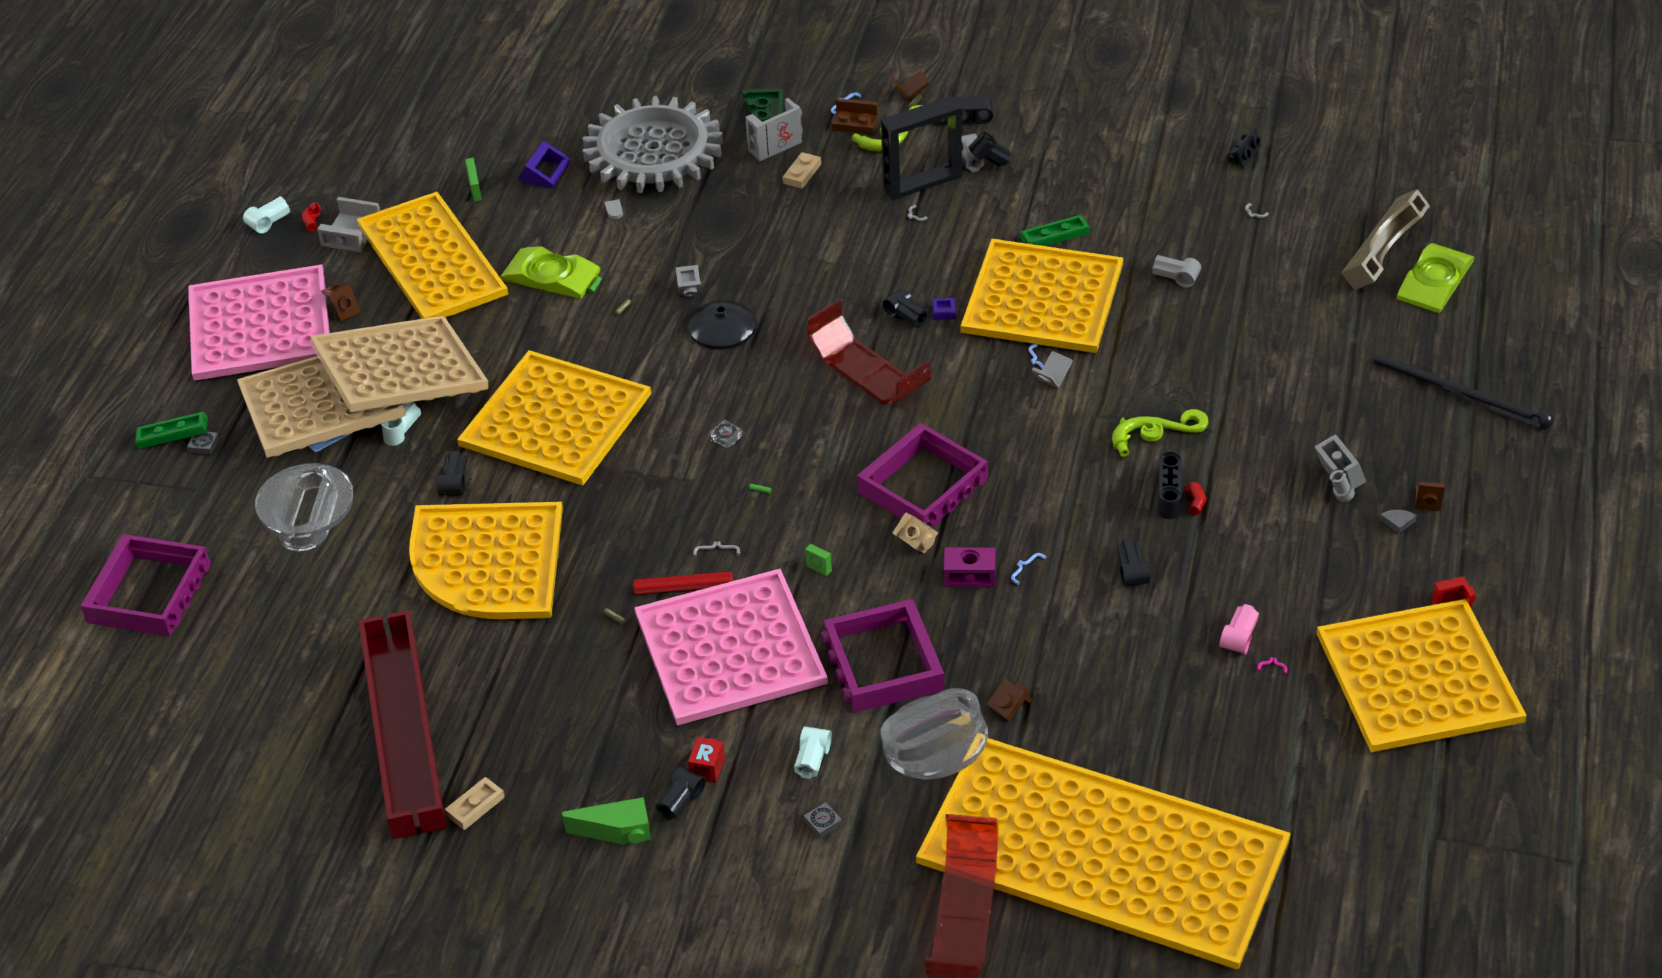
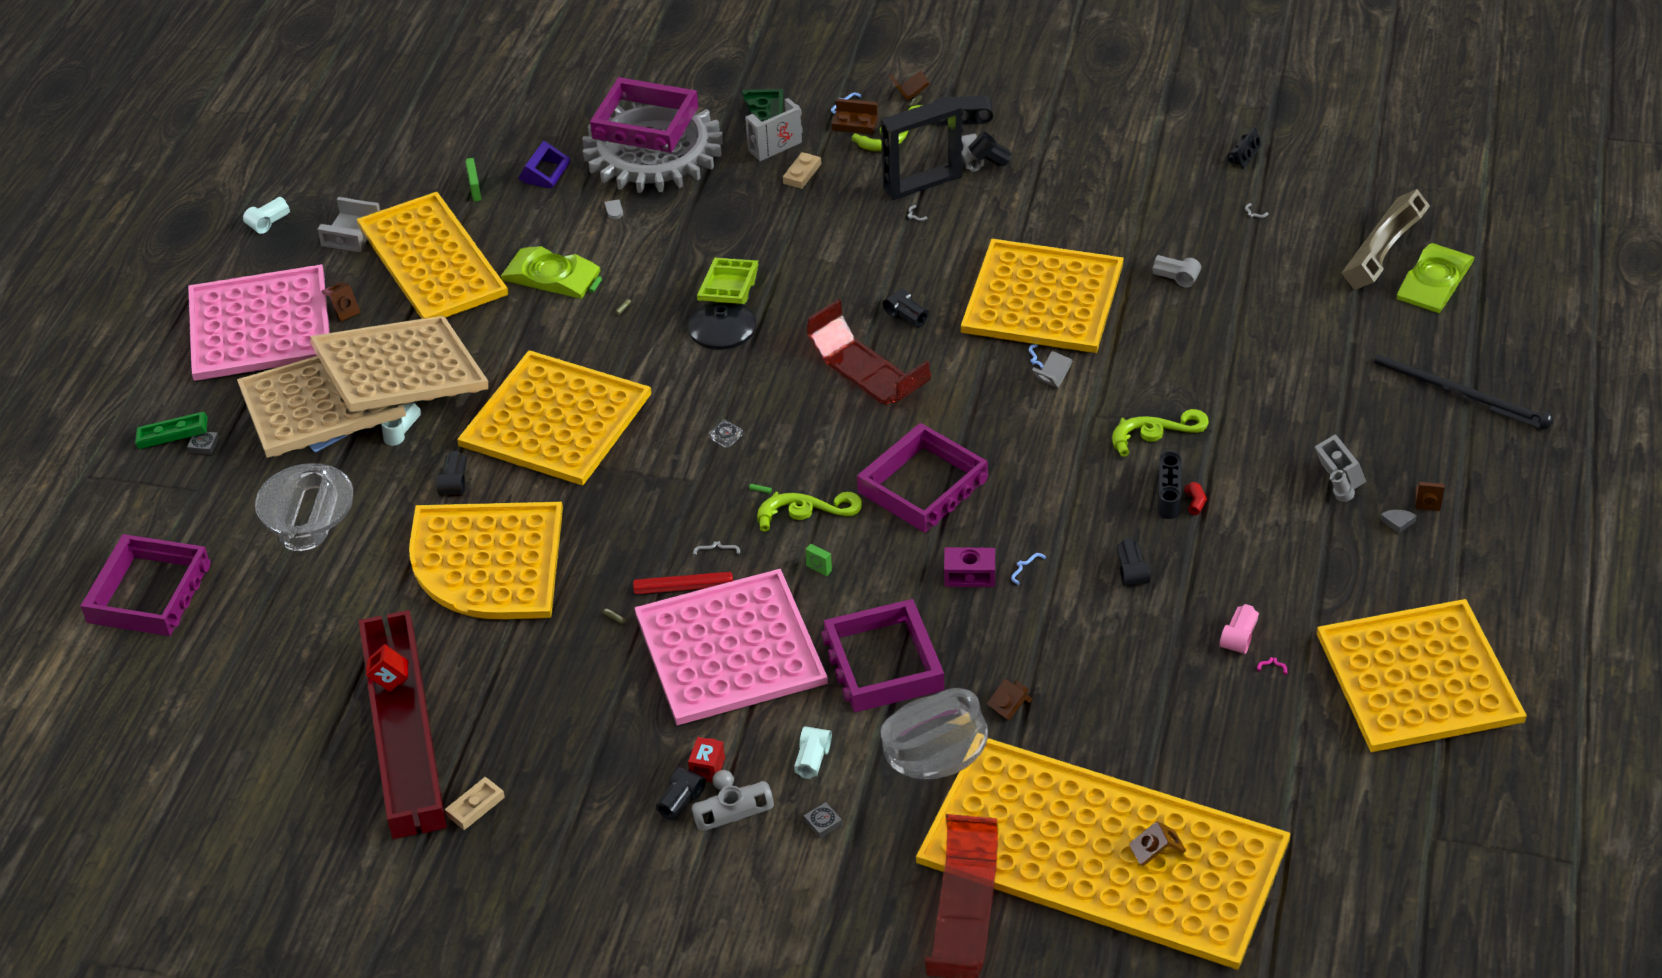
(310, 215): red arm -> none
(387, 668): none -> red brick
(612, 822): bright green slope -> none
(646, 93): none -> magenta window
(688, 280): light grey bracket -> none
(728, 281): none -> lime slope
(732, 802): none -> light grey piece
(807, 503): none -> lime plant
(915, 532): tan brick -> none
(943, 308): dark purple tile -> none
(1056, 231): green tile -> none
(1154, 841): none -> reddish brown bracket
(1453, 590): red bracket -> none

